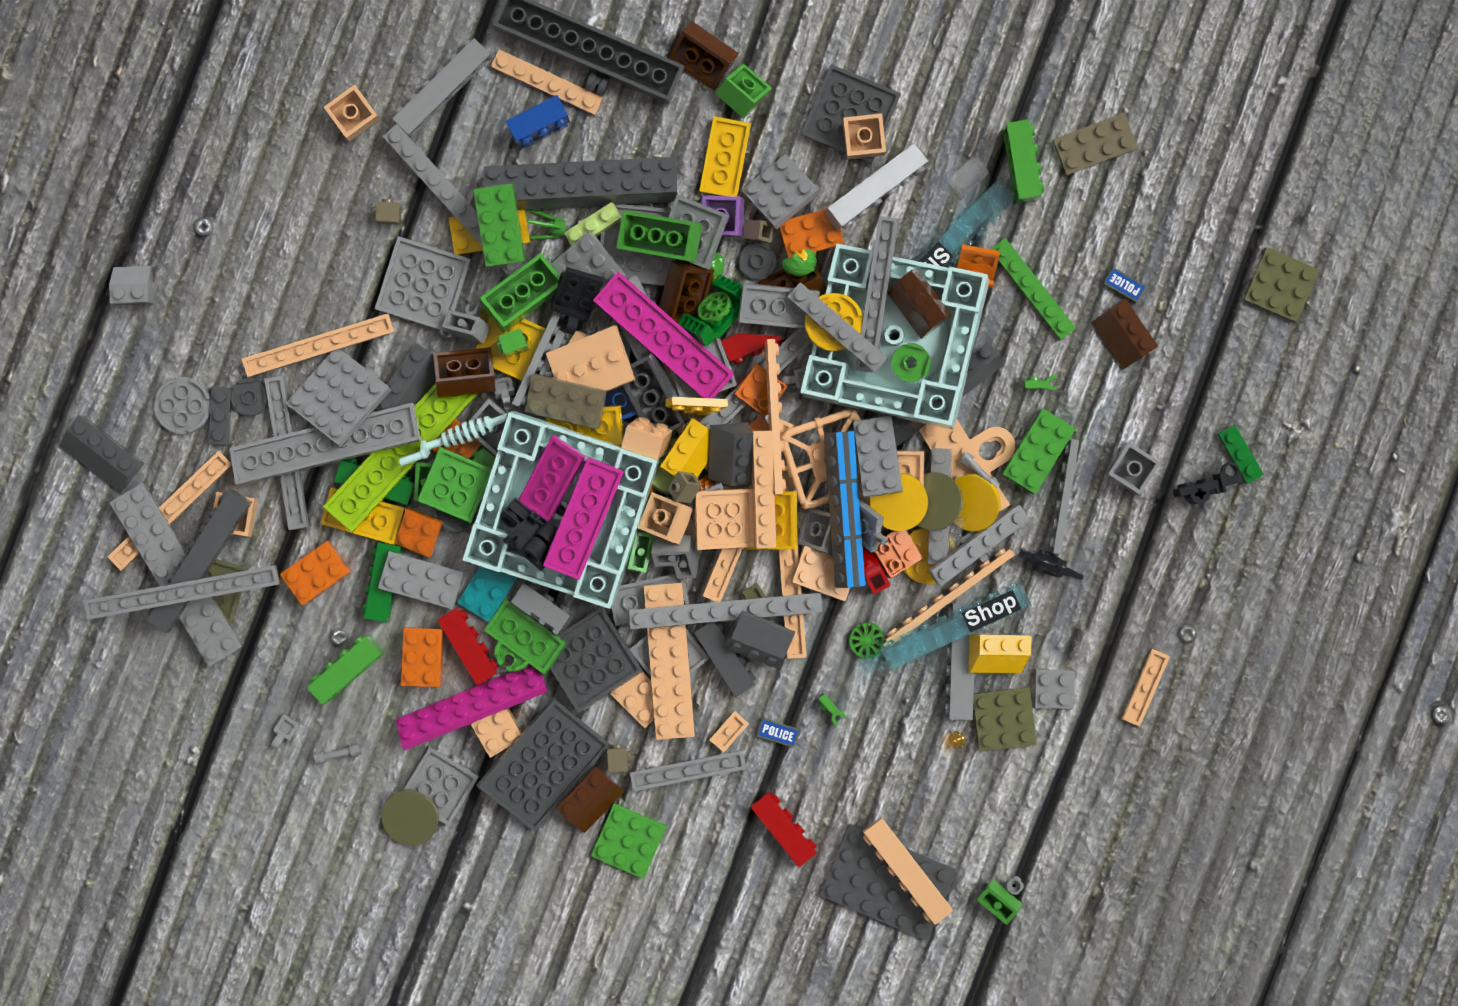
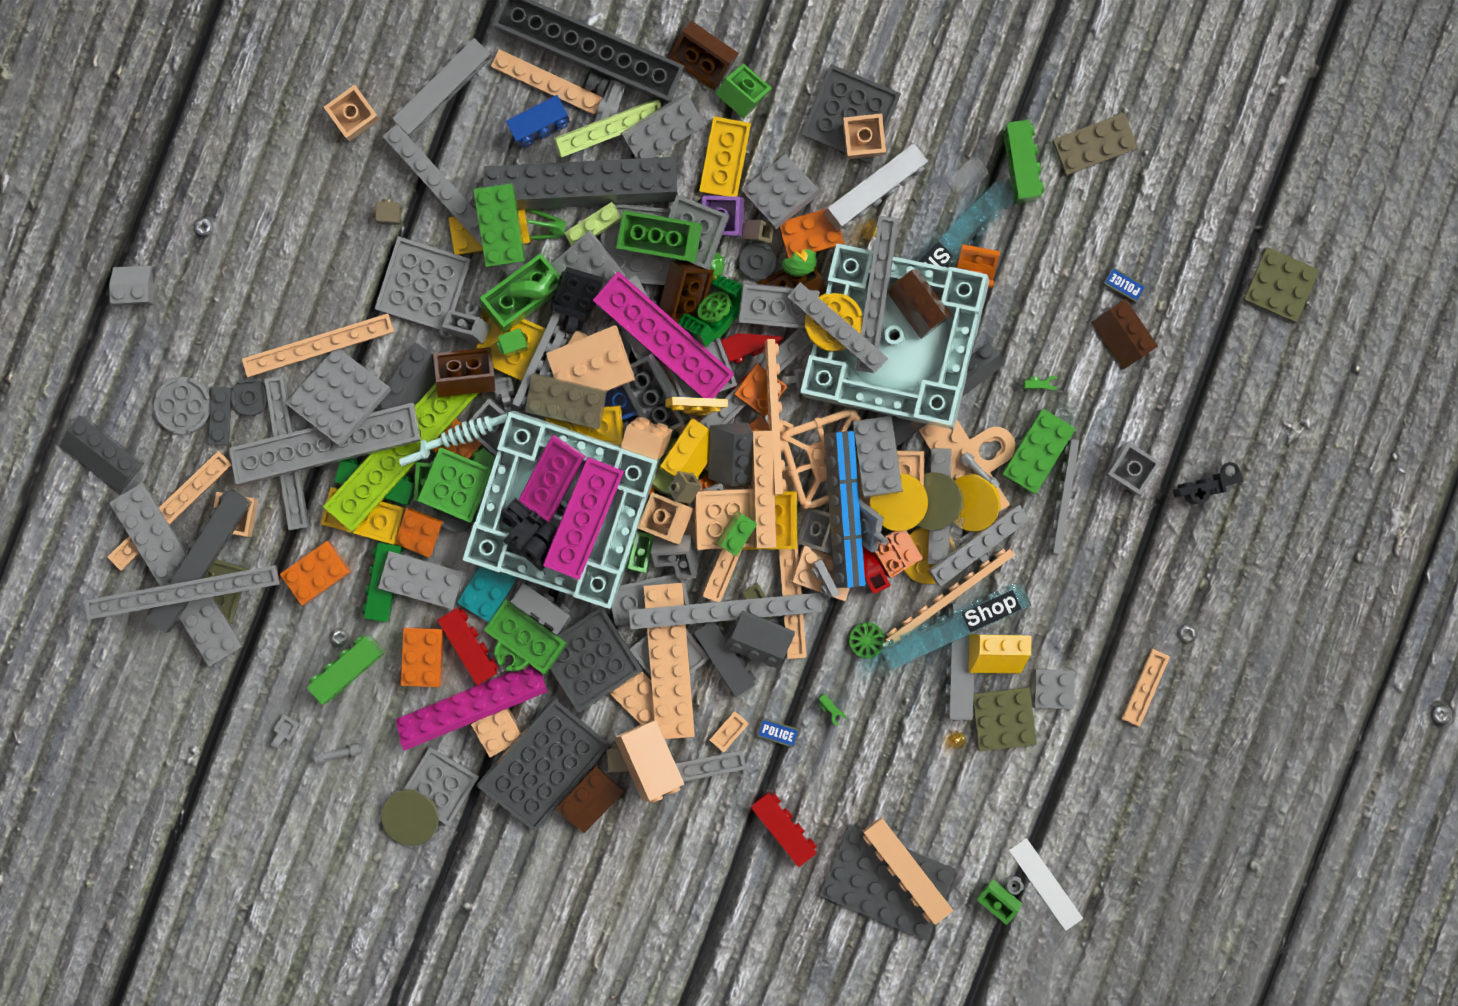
(531, 288): none -> bright green arm
(603, 129): none -> yellowish green plate
(610, 104): none -> light grey piece
(628, 840): bright green plate -> none
(649, 761): none -> light nougat brick
(663, 128): none -> light grey plate
(736, 533): none -> bright green brick
(820, 572): none -> light grey plate
(870, 230): none -> clear yellow plate
(915, 372): bright green plate -> none
(1033, 290): bright green plate -> none
(1046, 884): none -> white sticker
(1048, 563): black animal -> none
(1240, 454): green plate -> none

